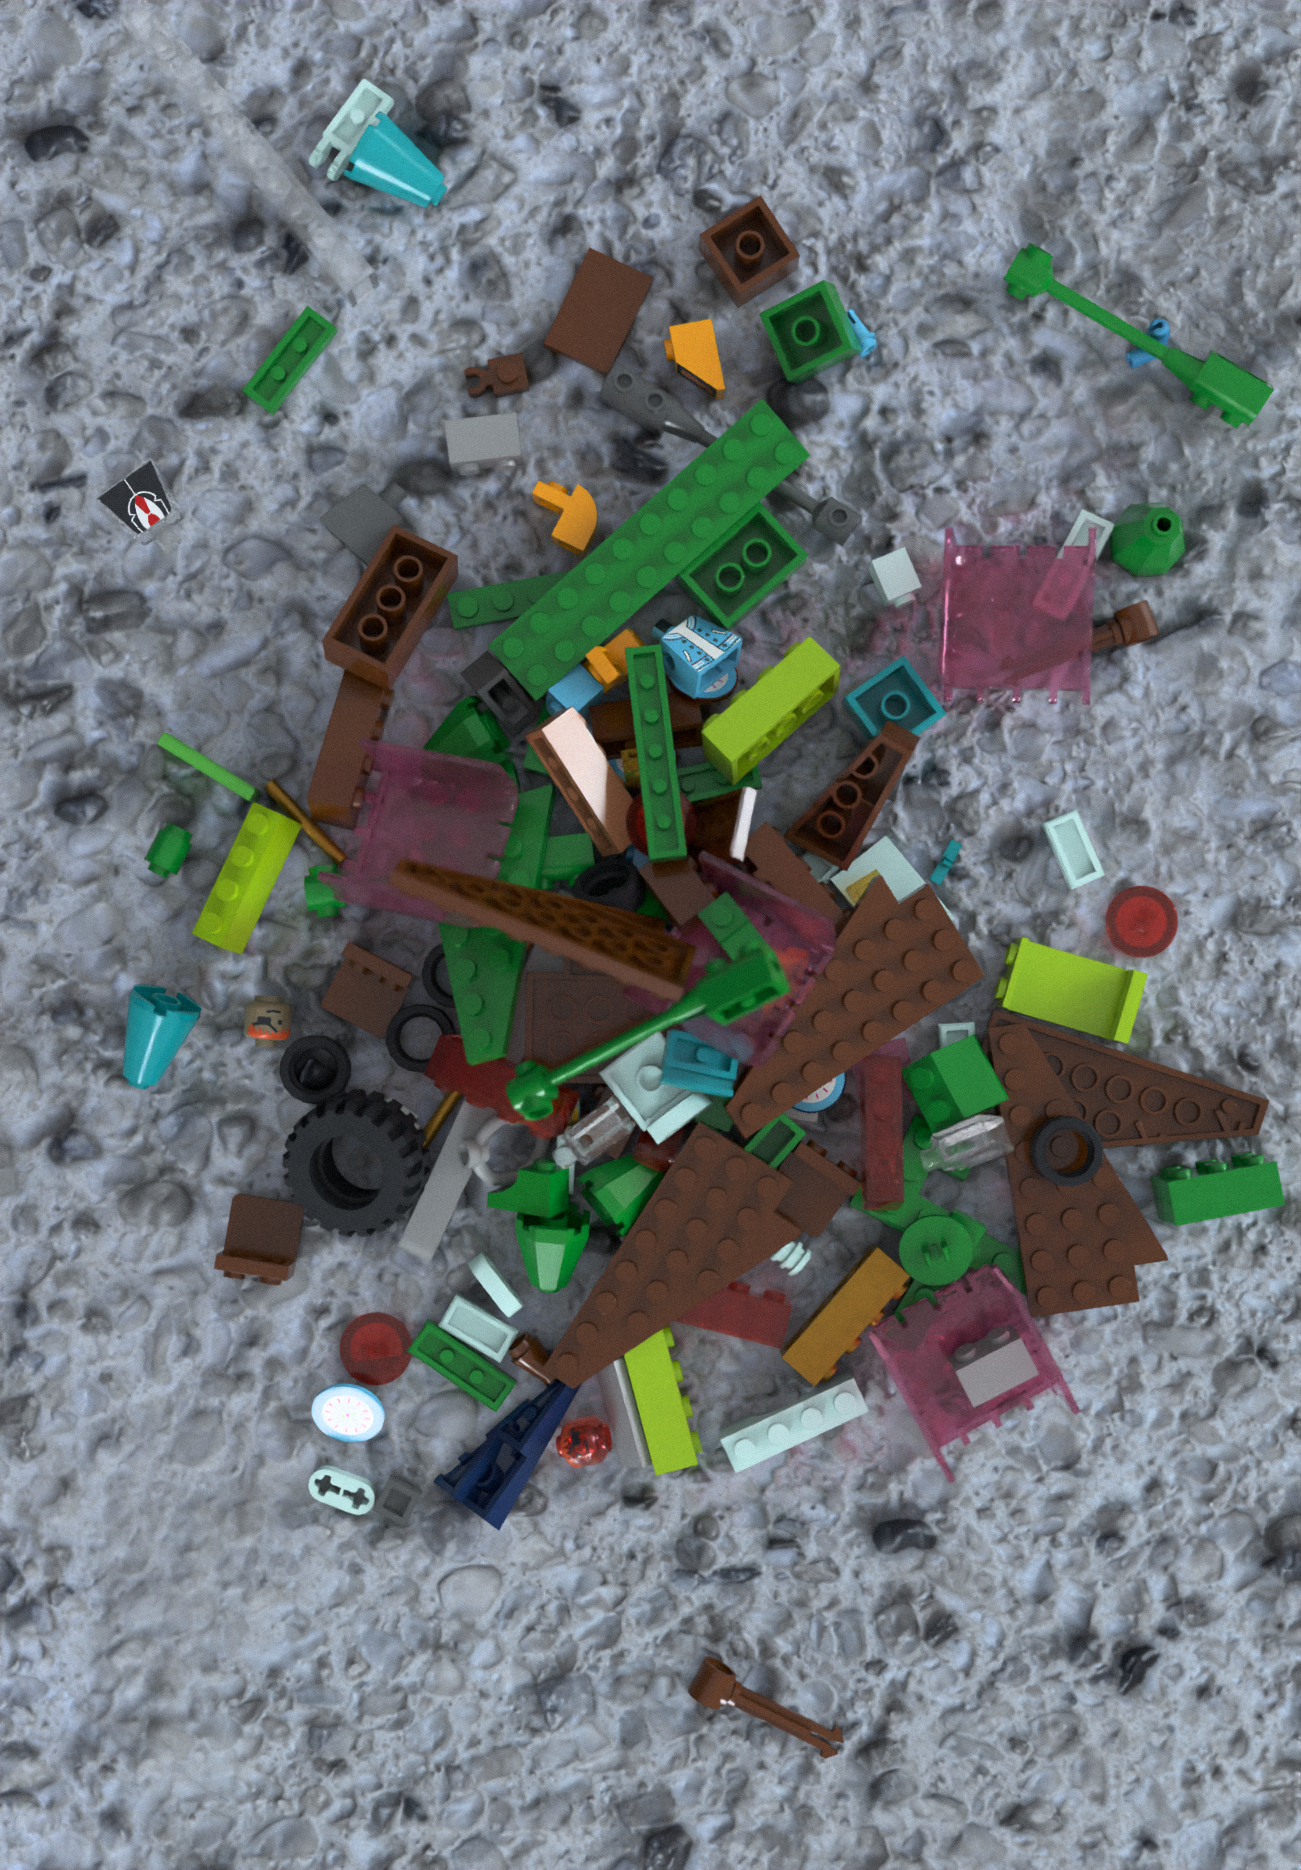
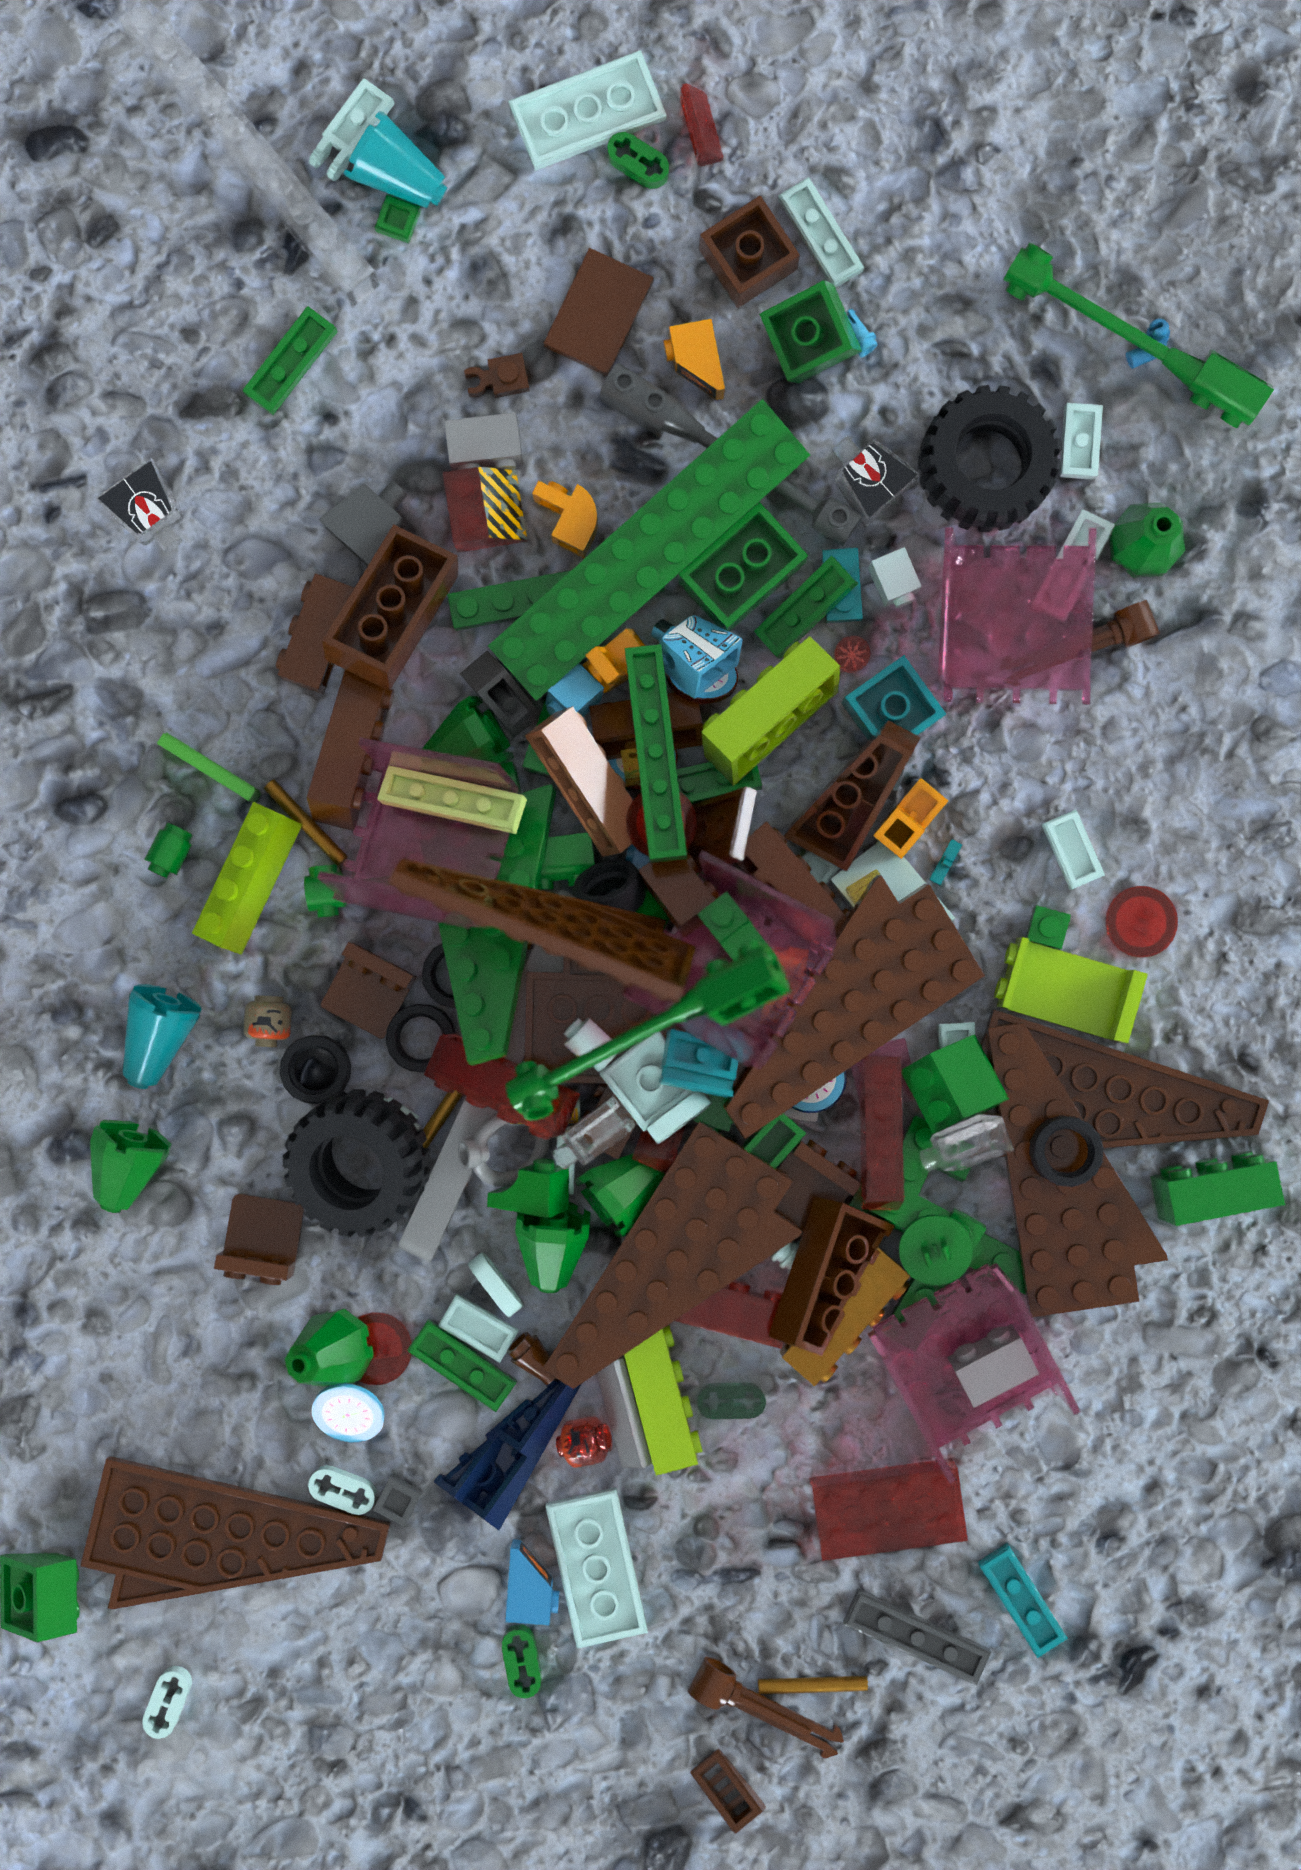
(39, 1595): none -> green slope
(124, 1162): none -> green cone
(159, 1699): none -> light aqua beam
(197, 1535): none -> reddish brown wing
(304, 658): none -> reddish brown brick
(330, 1350): none -> green cone
(397, 219): none -> green tile
(452, 799): none -> yellowish green plate
(484, 508): none -> slope
(529, 1588): none -> dark azure slope
(529, 1659): none -> green beam
(585, 1036): none -> light aqua brick
(587, 110): none -> light aqua tile
(596, 1567): none -> light aqua tile
(633, 167): none -> green beam
(700, 125): none -> clear red slope
(725, 1809): none -> reddish brown slope
(731, 1410): none -> clear green beam
(774, 1432): light aqua arch -> none
(806, 606): none -> green plate
(812, 1685): none -> pearl gold bar
(820, 233): none -> light aqua tile
(826, 1273): none -> reddish brown wedge
(850, 607): none -> teal plate
(852, 654): none -> clear red tile
(871, 477): none -> torso
(887, 1510): none -> clear red brick
(910, 818): none -> light orange brick
(917, 1636): none -> dark grey tile
(1009, 417): none -> black tyre
(1022, 1600): none -> teal tile
(1048, 927): none -> green plate
(1081, 441): none -> light aqua plate

